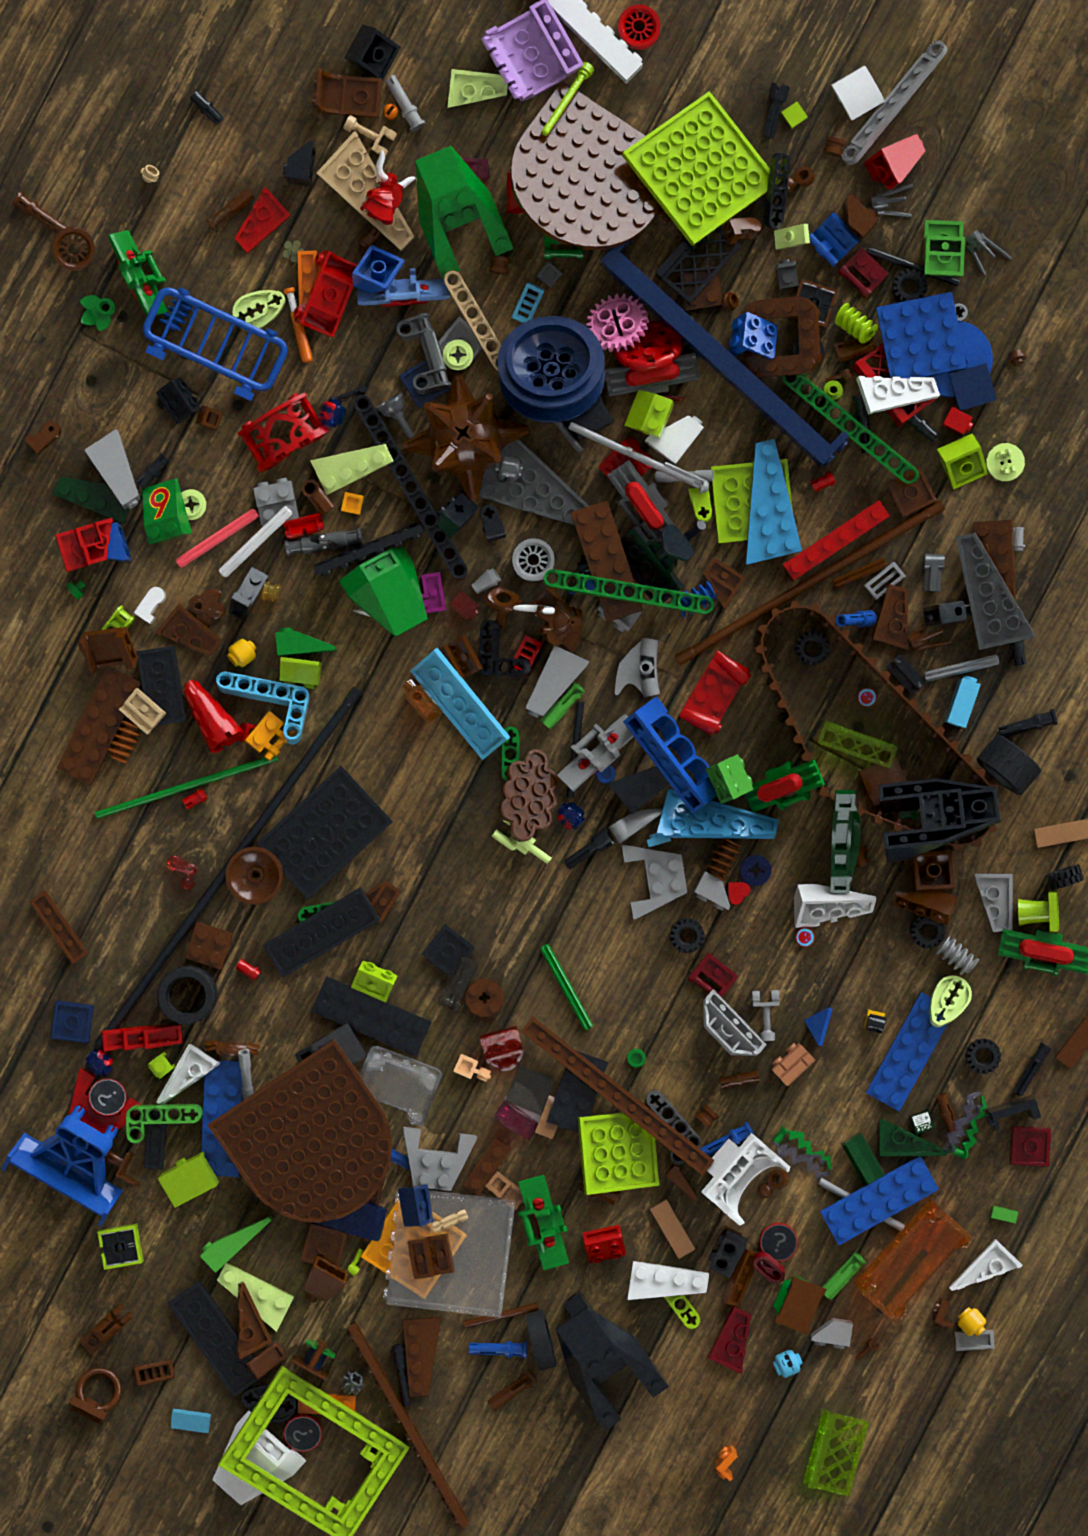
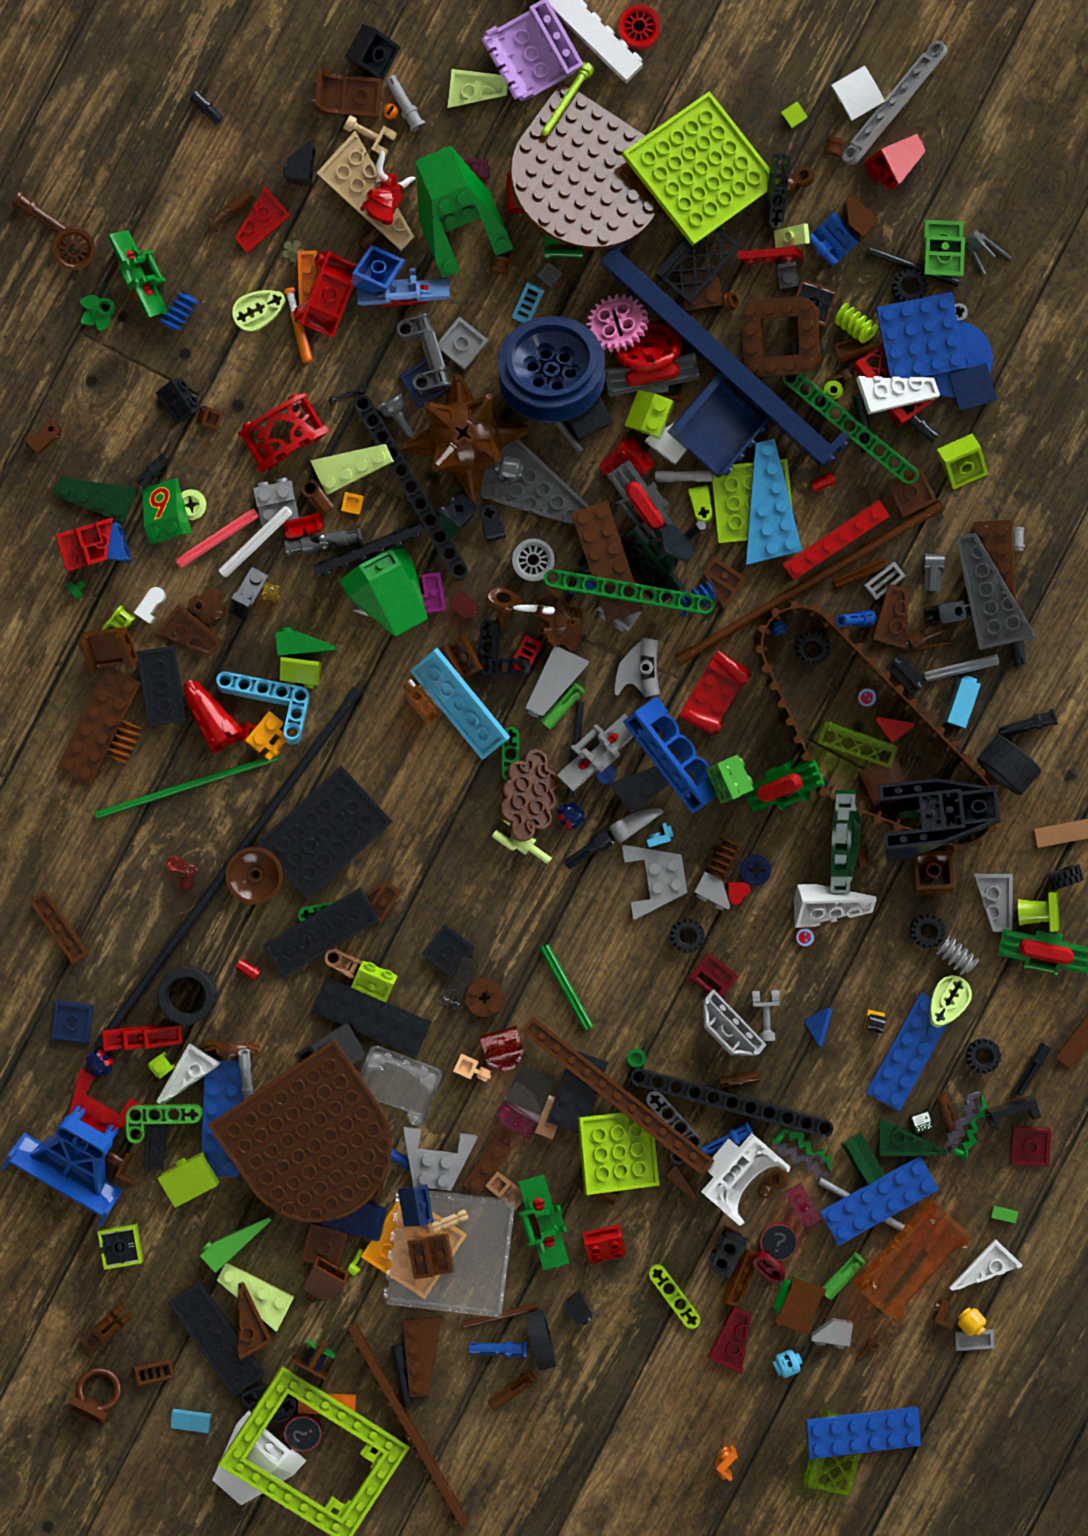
(107, 1097): black tile -> none
(113, 466): light grey slope -> none
(142, 711): tan plate -> none
(150, 173): tan plate -> none
(194, 799): red pin -> none
(209, 945): reddish brown plate -> none
(242, 653): yellow head -> none
(248, 384): blue bar -> none
(266, 1360): reddish brown tile -> none
(332, 413): clear blue head -> none
(343, 963): none -> medium nougat piece
(351, 1383): dark grey gear -> none
(464, 361): yellowish green gear -> none
(473, 322): tan beam -> none
(487, 580): light grey cone -> none
(596, 1351): black wedge -> none
(661, 1281): white wing -> none
(668, 468): light grey bar -> none
(672, 1228): medium nougat tile -> none
(707, 1116): reddish brown wheel -> none
(712, 821): dark azure wing -> none
(718, 427): none -> dark blue panel
(739, 1108): none -> black beam
(741, 229): reddish brown leg -> none
(753, 334): blue bracket -> none
(770, 255): none -> red wing
(777, 99): black piece -> none
(778, 628): none -> blue plate
(792, 1064): nougat brick -> none
(803, 1206): none -> clear pink slope
(863, 1432): none -> blue plate
(867, 268): dark red plate -> none
(881, 202): dark grey plant -> none
(893, 728): none -> red slope
(930, 904): reddish brown slope -> none
(958, 421): red brick -> none
(1003, 453): yellowish green plate -> none
(1016, 357): reddish brown plate -> none

